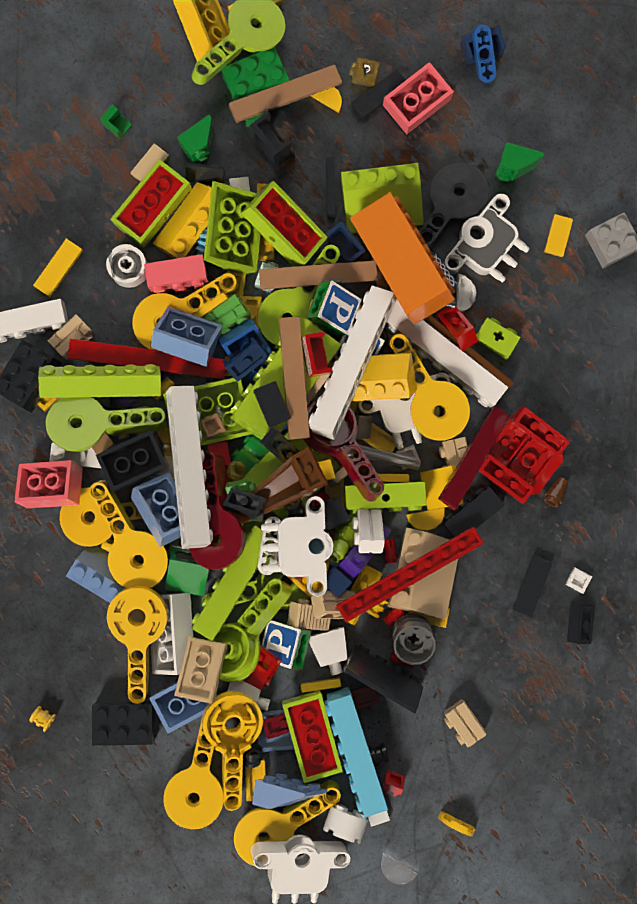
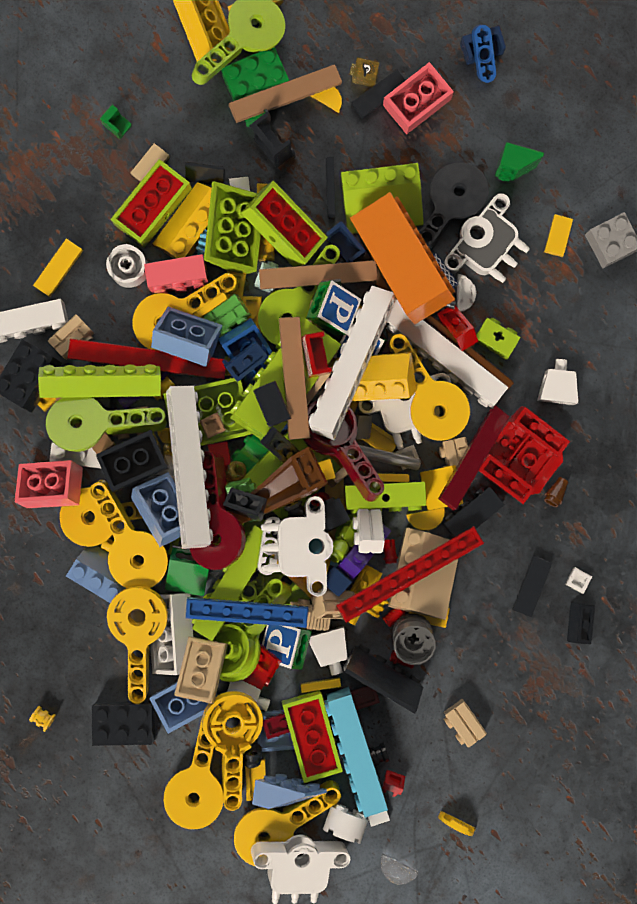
(198, 141): green slope -> none
(246, 612): none -> blue tile
(559, 385): none -> white torso

